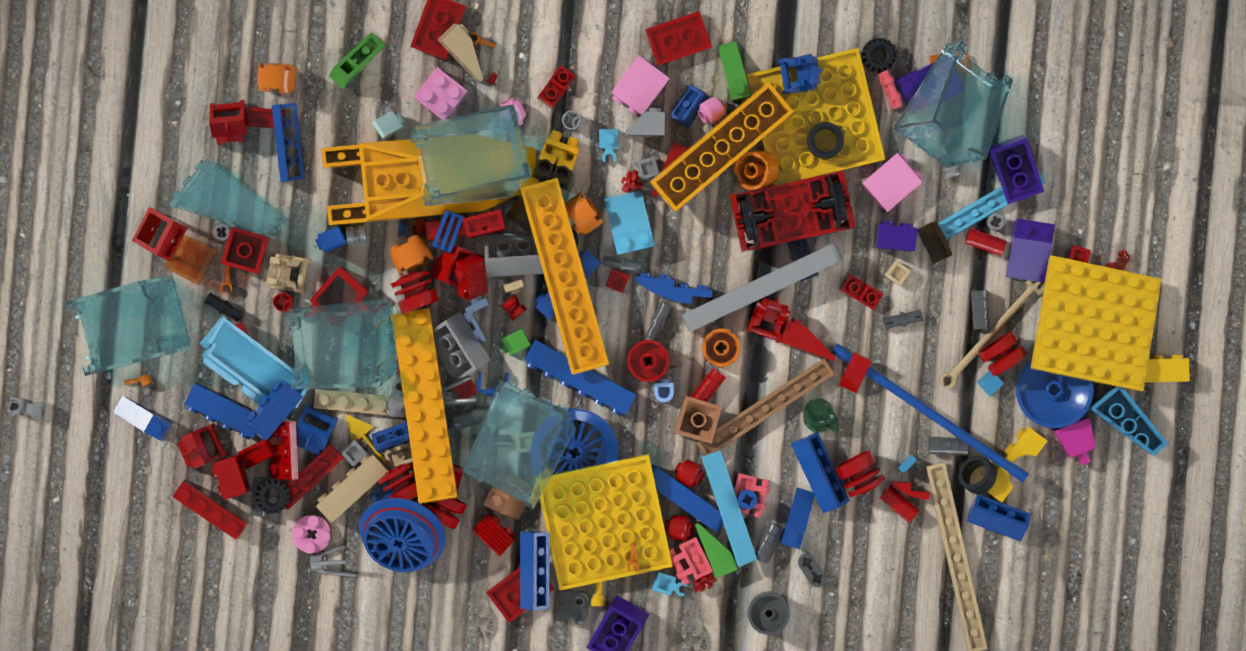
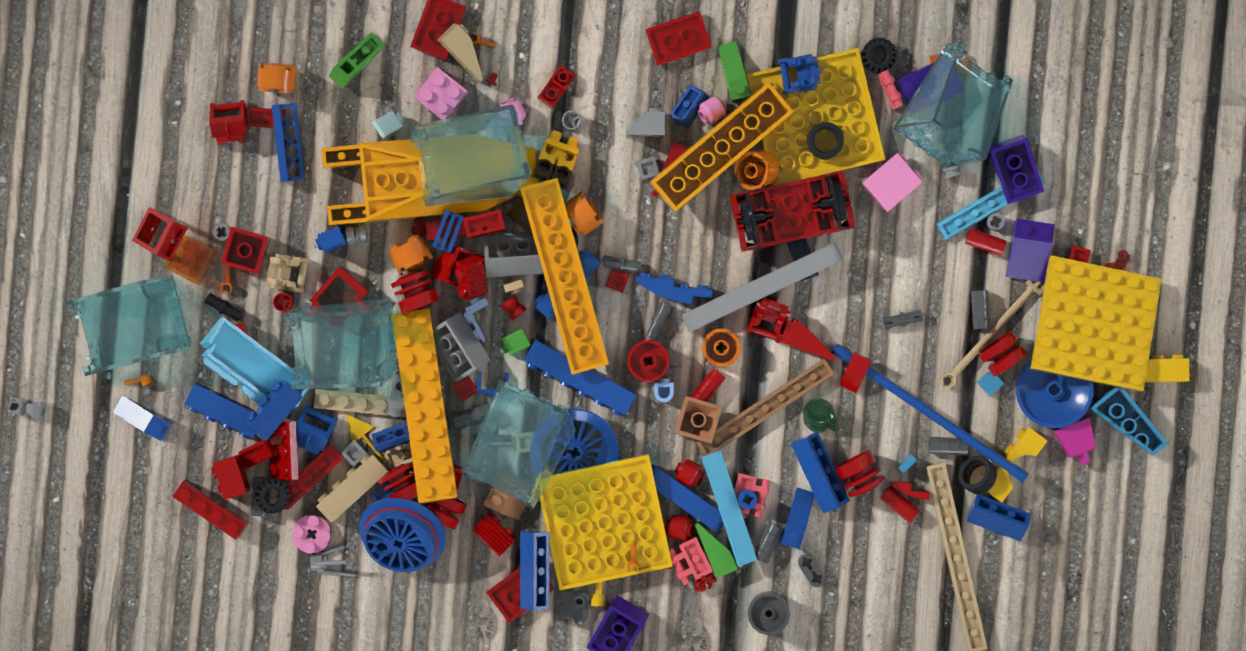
(194, 449): red piece -> none
(223, 197): clear light blue windscreen -> none
(403, 229): blue bush -> none
(448, 398): light grey plant -> none
(608, 140): medium azure plate -> none
(629, 222): medium azure slope -> none
(631, 181): red plant -> none
(639, 86): bright pink brick -> none
(666, 583): medium azure plate -> none
(861, 291): red slope -> none
(895, 237): dark purple brick -> none
(897, 273): tan plate -> none
(934, 242): dark brown panel -> none

